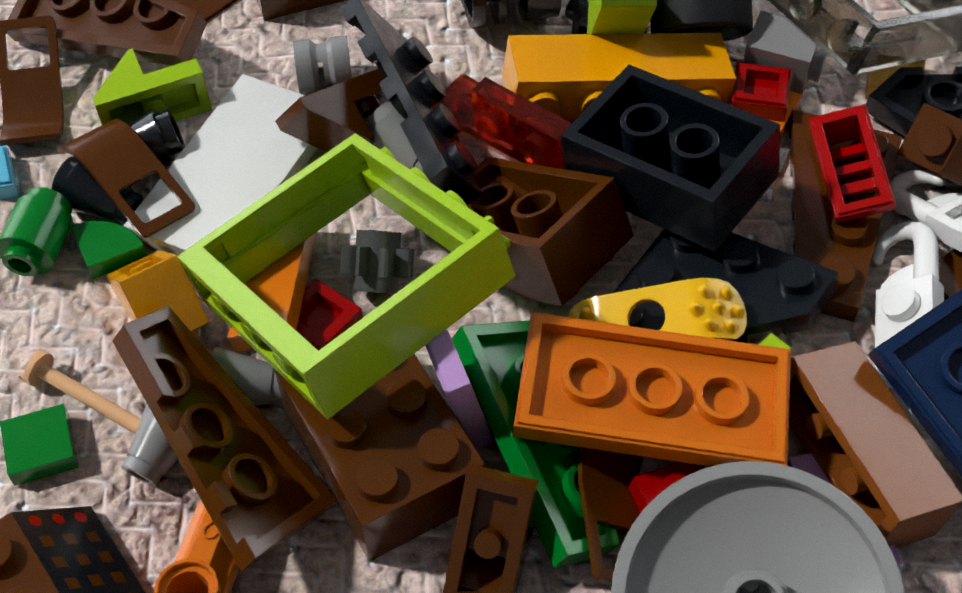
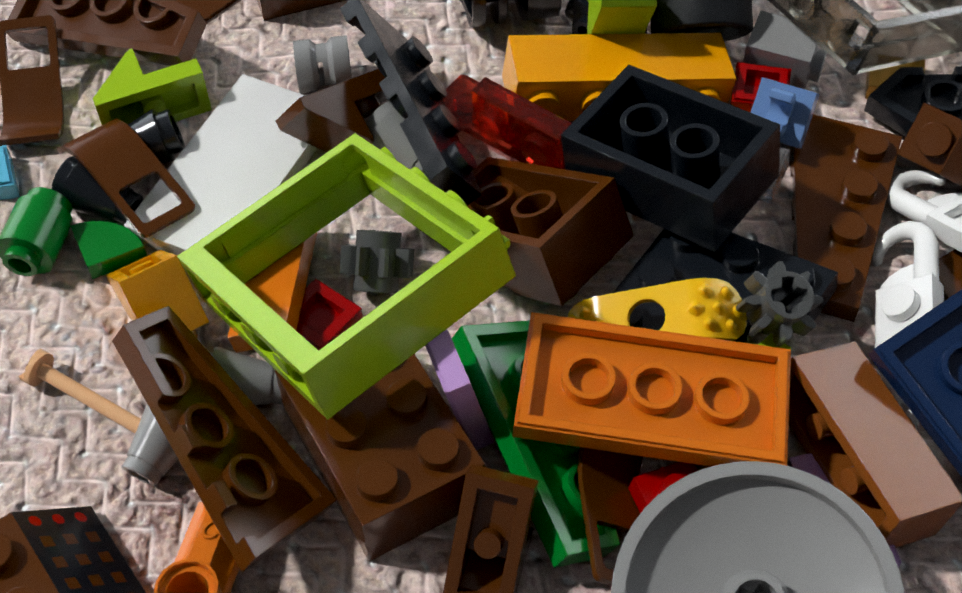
(38, 444): green tile -> none
(770, 316): none -> dark grey gear
(787, 106): none -> medium blue tile
(843, 127): red slope -> none

